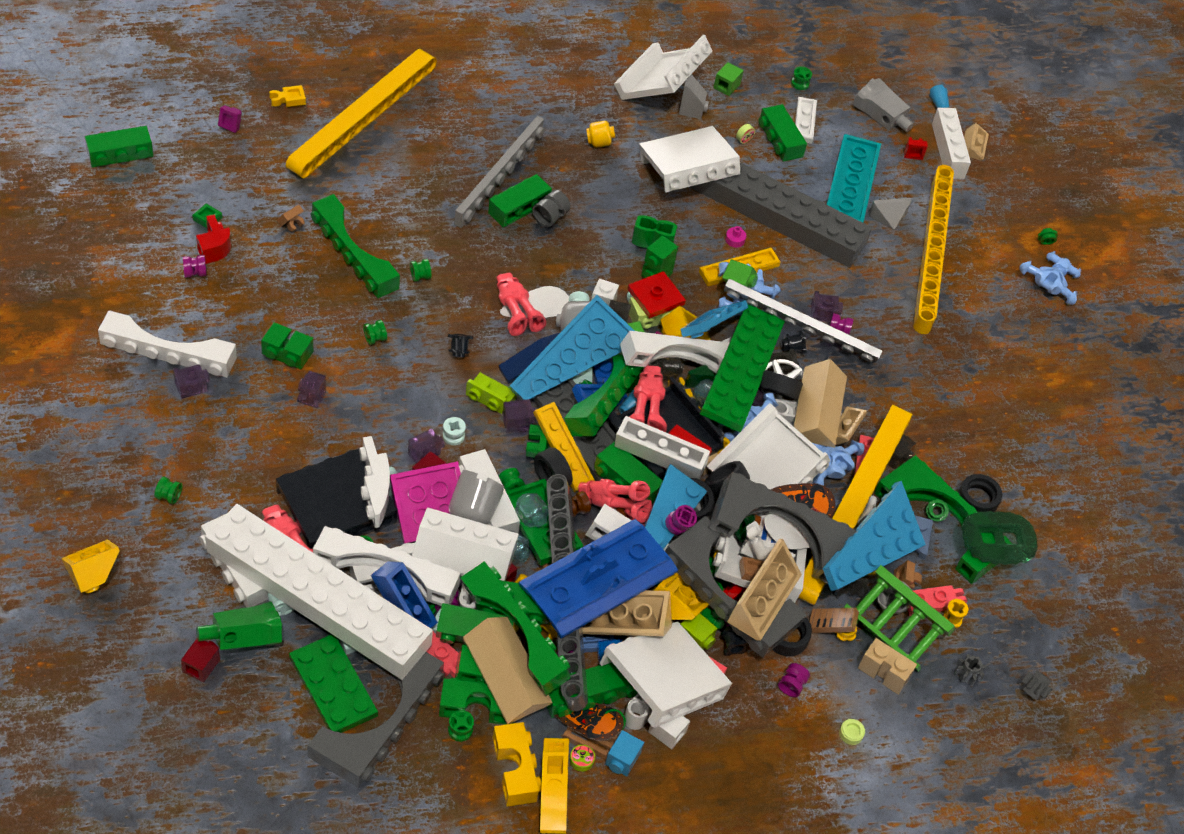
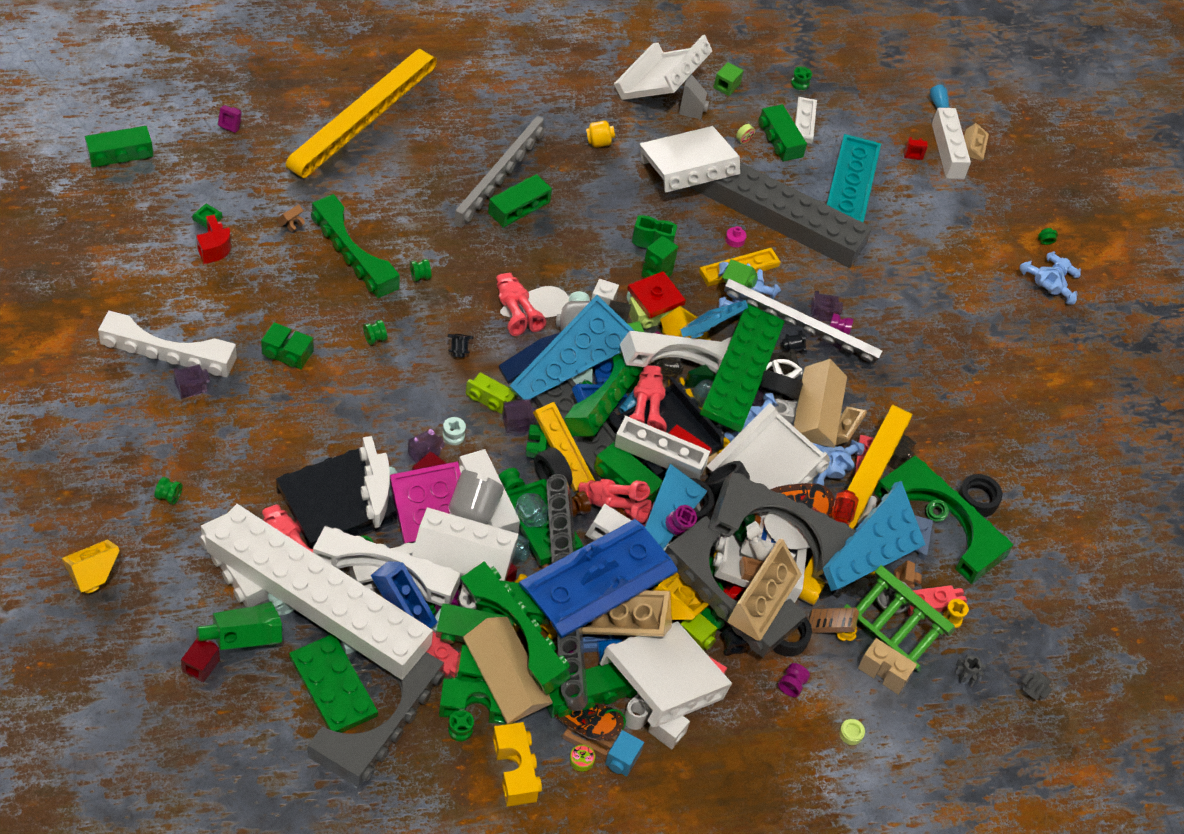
(194, 266): magenta wheel -> none
(290, 96): yellow plate -> none
(312, 389): clear purple brick -> none
(551, 208): dark grey wheel -> none
(554, 786): yellow slope -> none
(845, 507): none -> clear red brick
(883, 105): light grey piece -> none
(890, 211): light grey slope -> none
(933, 250): yellow beam -> none
(997, 524): clear green piece -> none

